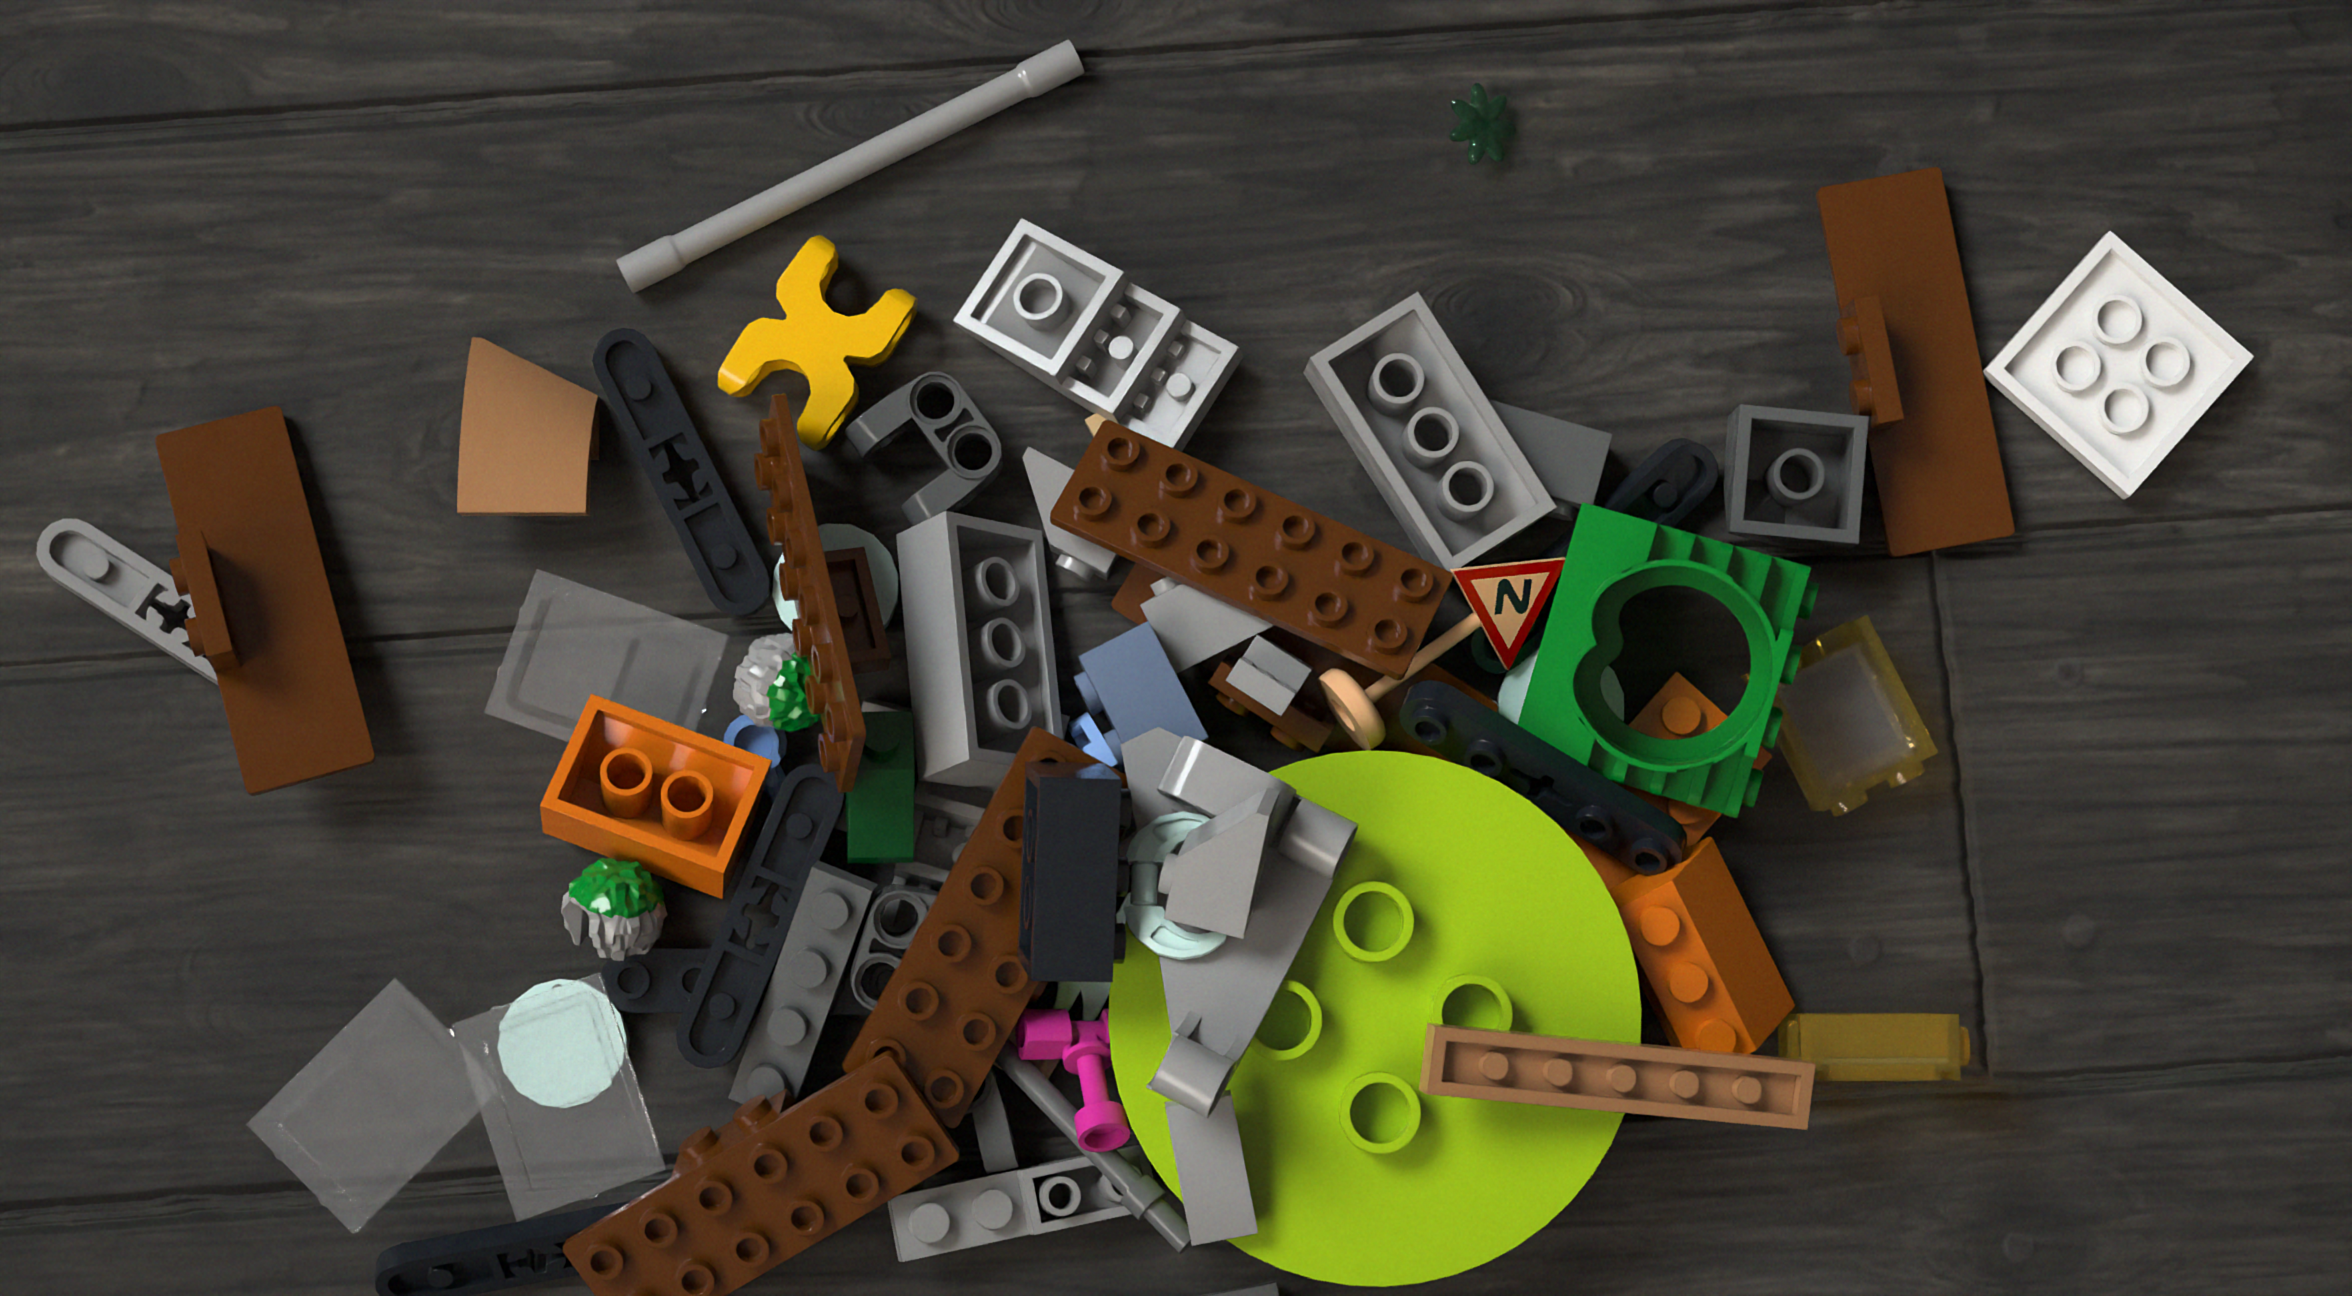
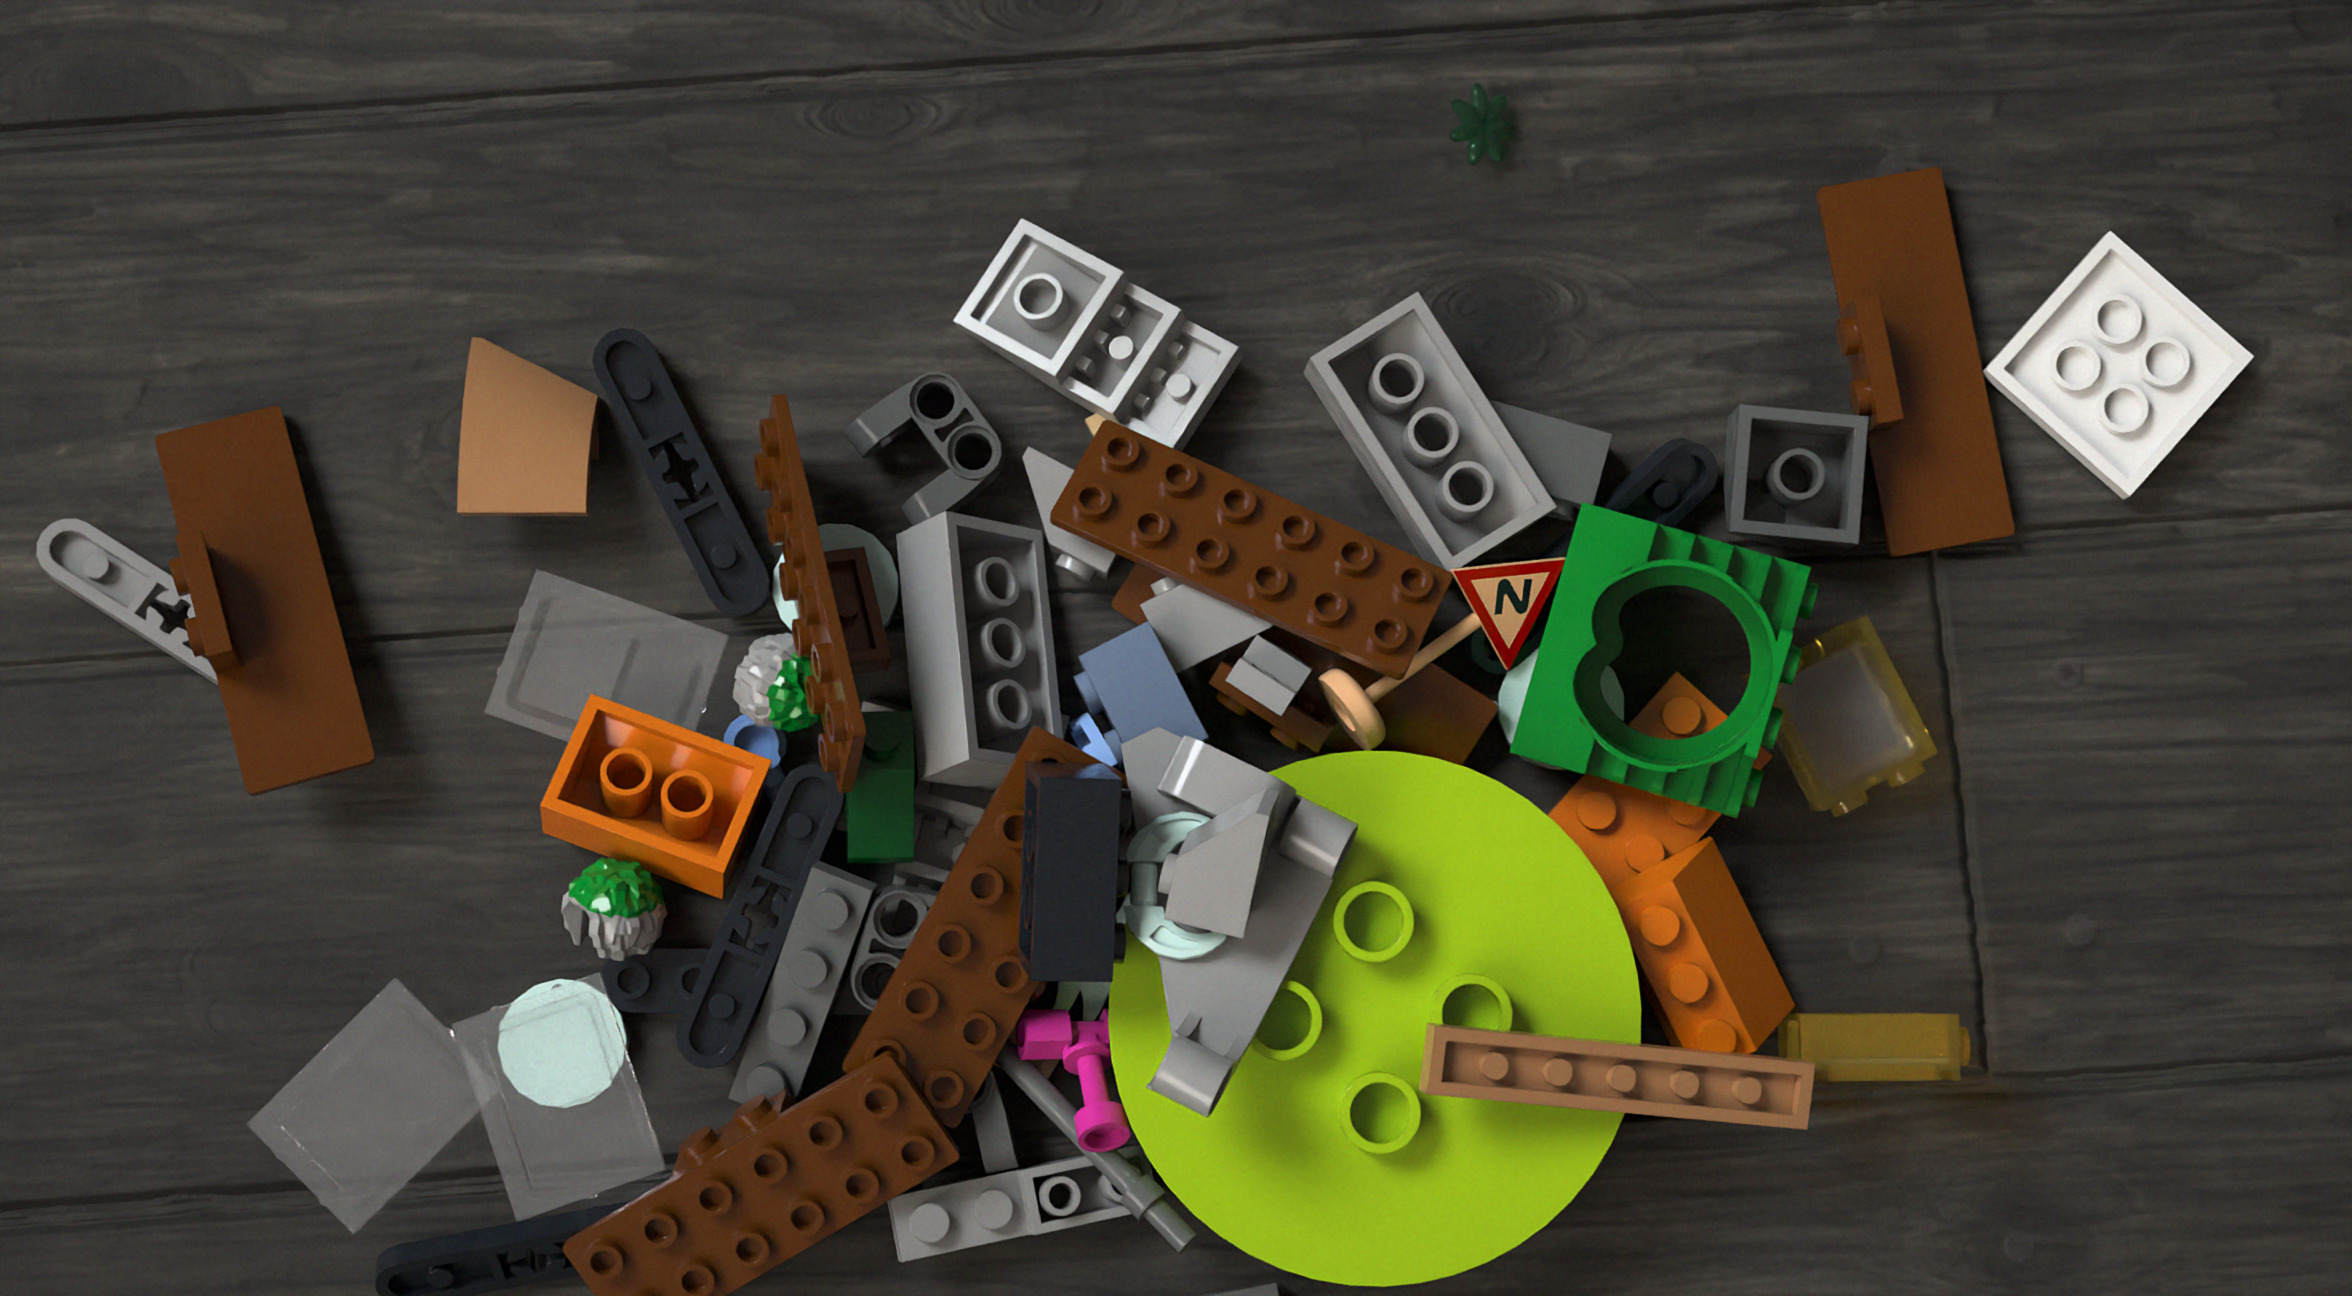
(675, 251): light grey piece -> none
(817, 342): yellow piece -> none
(1211, 1172): light grey slope -> none
(1572, 796): black piece -> none

